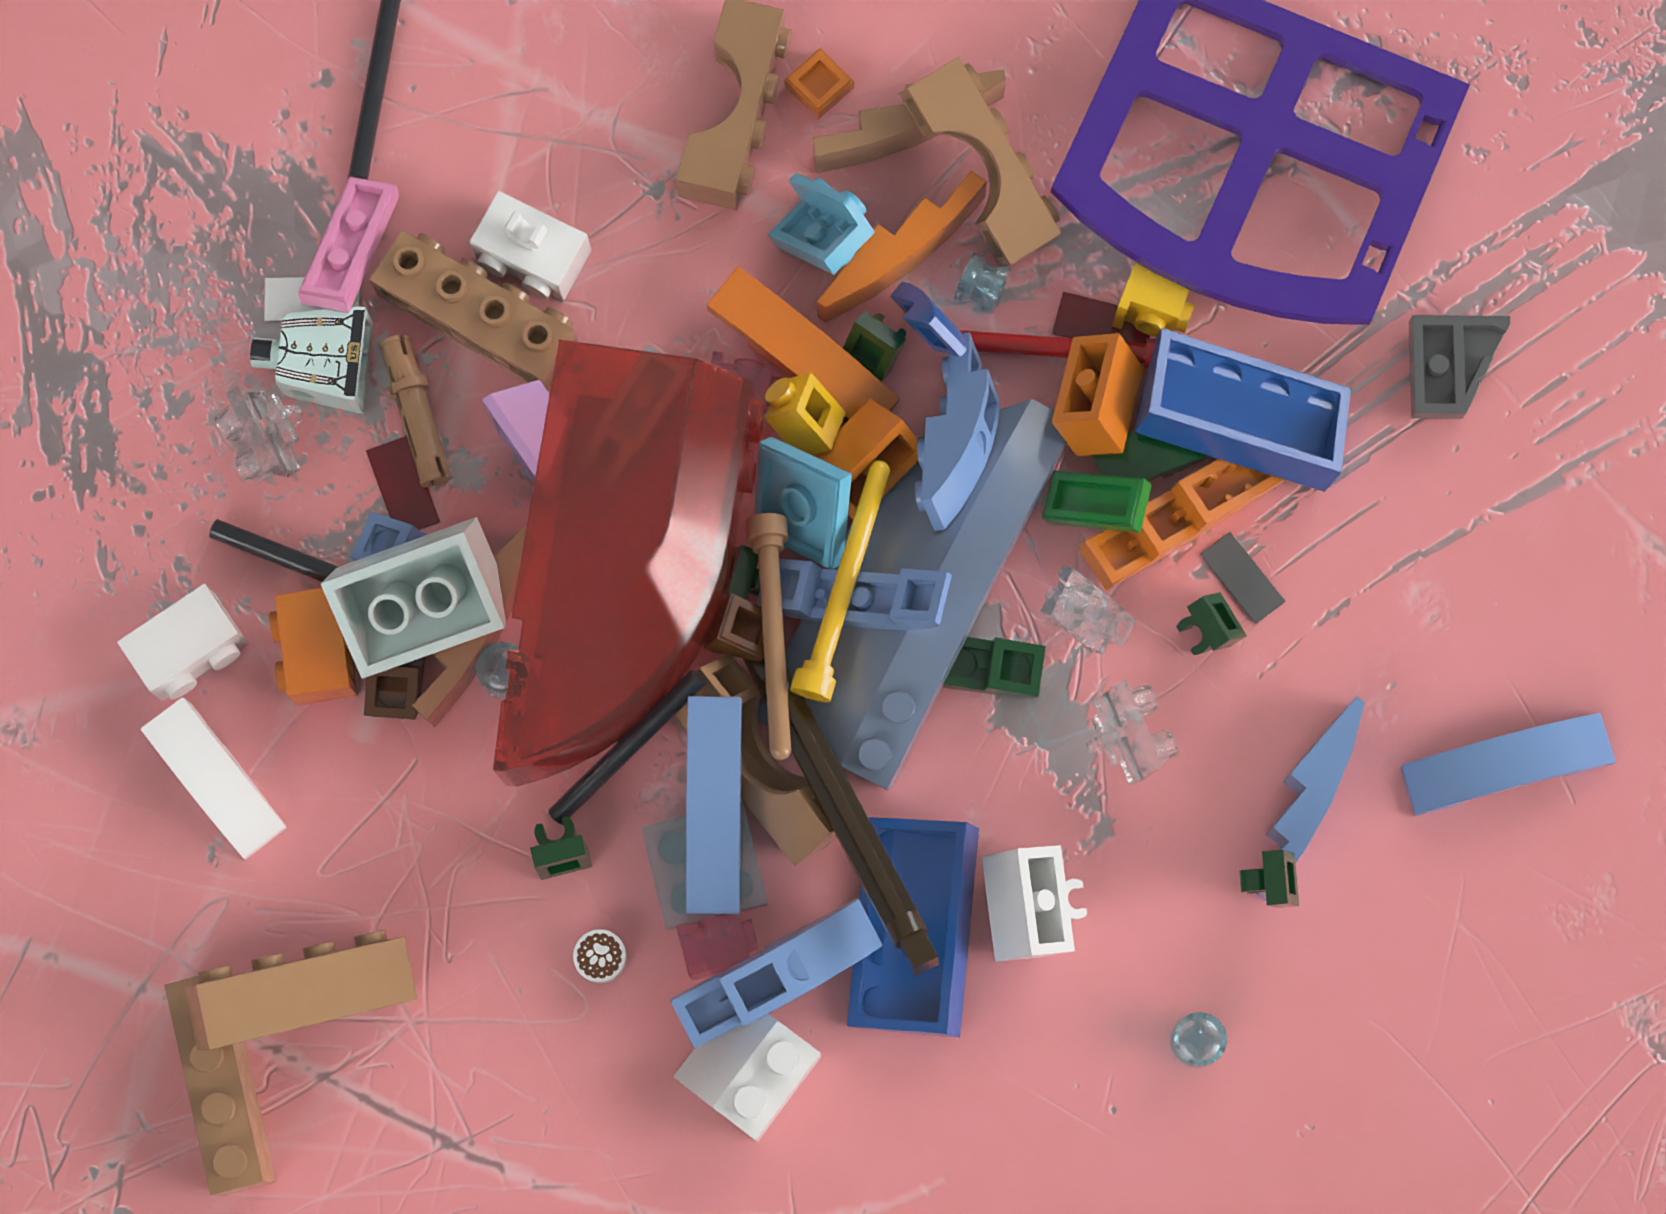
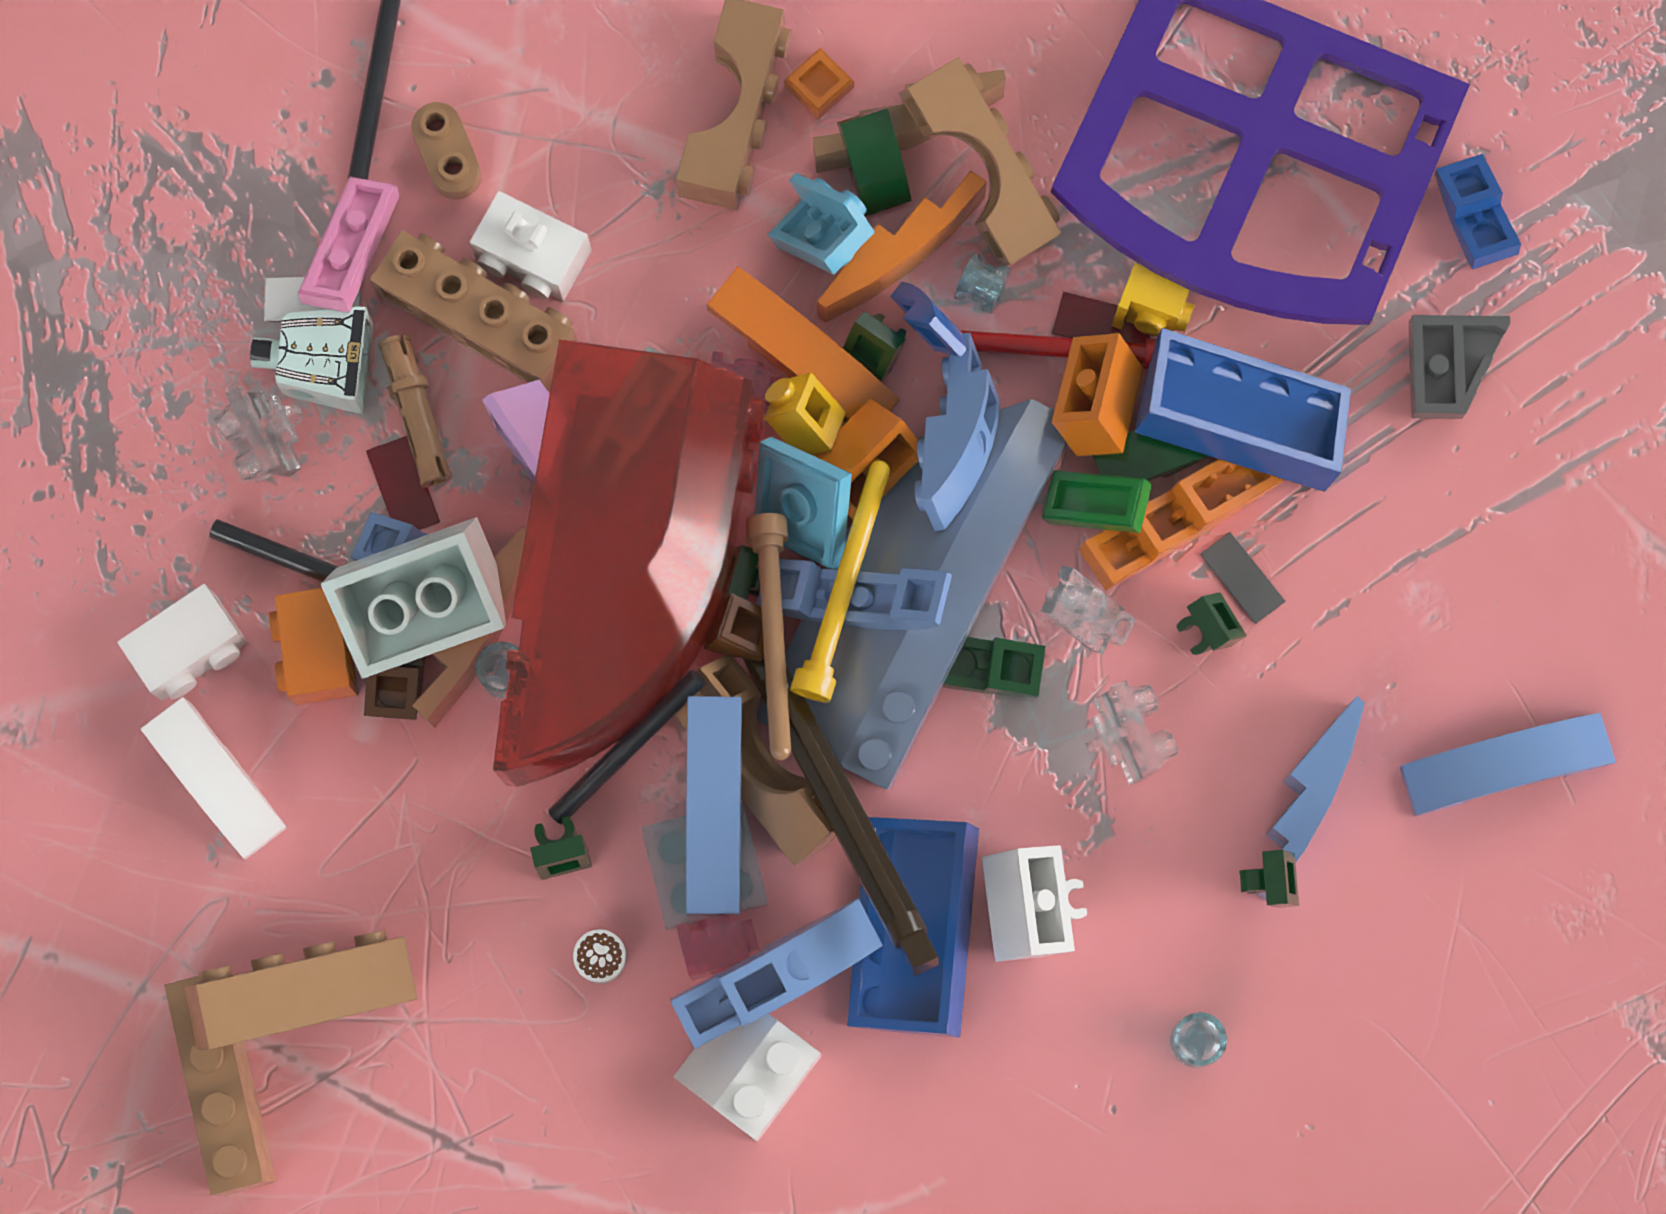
(444, 148): none -> medium nougat plate
(875, 160): none -> dark green slope
(1476, 211): none -> blue slope

